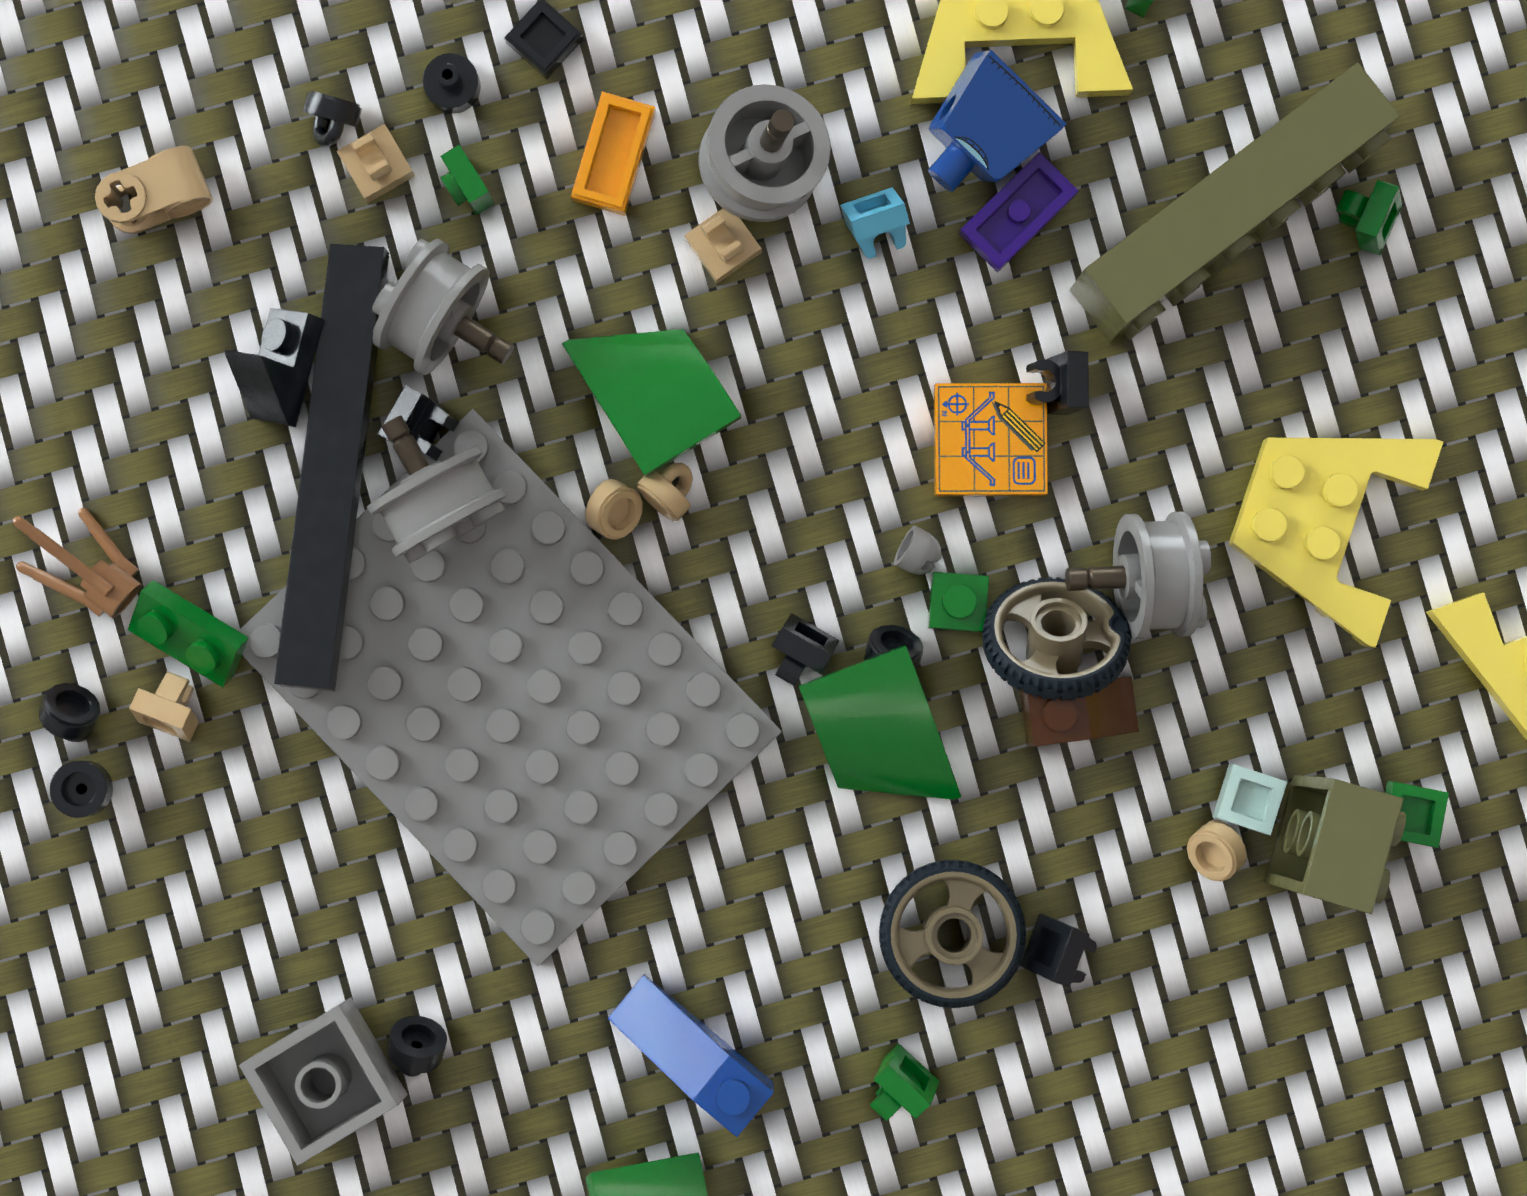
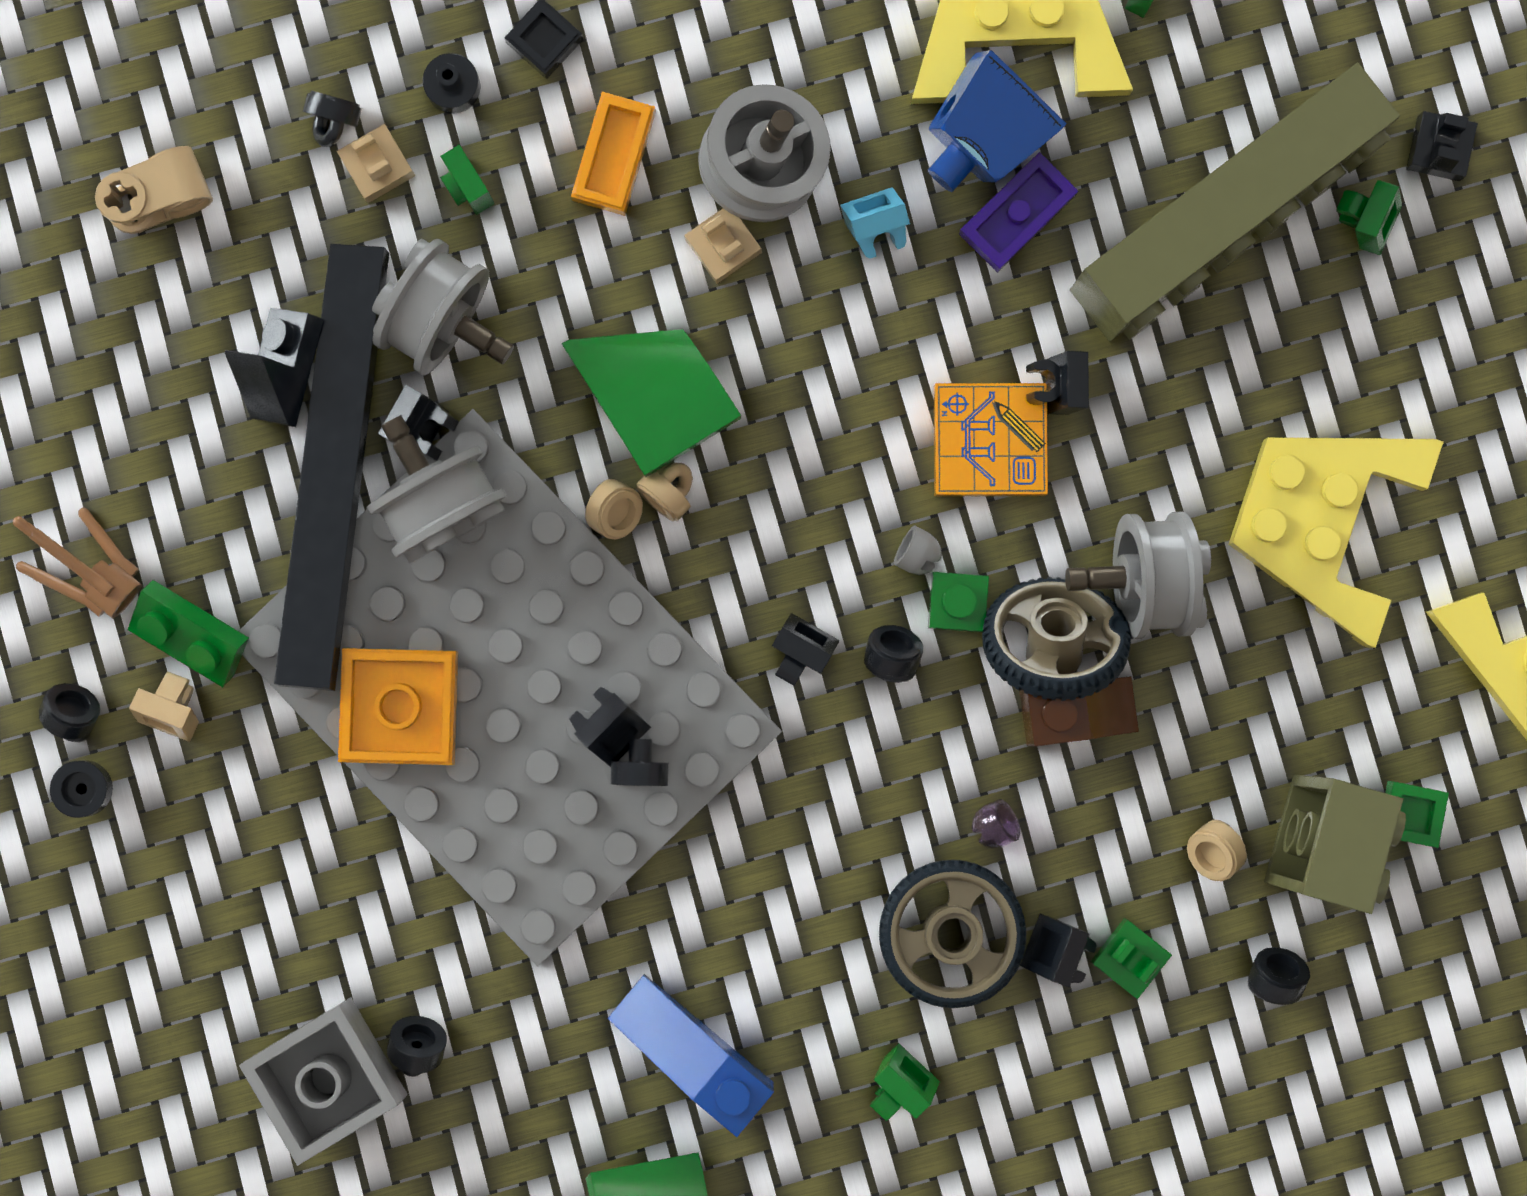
(398, 706): none -> light orange tile
(609, 727): none -> black tile
(639, 768): none -> black tile
(880, 729): green slope -> none
(997, 824): none -> clear purple hinge
(1131, 958): none -> green tile
(1249, 799): light aqua plate -> none
(1278, 976): none -> black tile
(1442, 145): none -> black tile

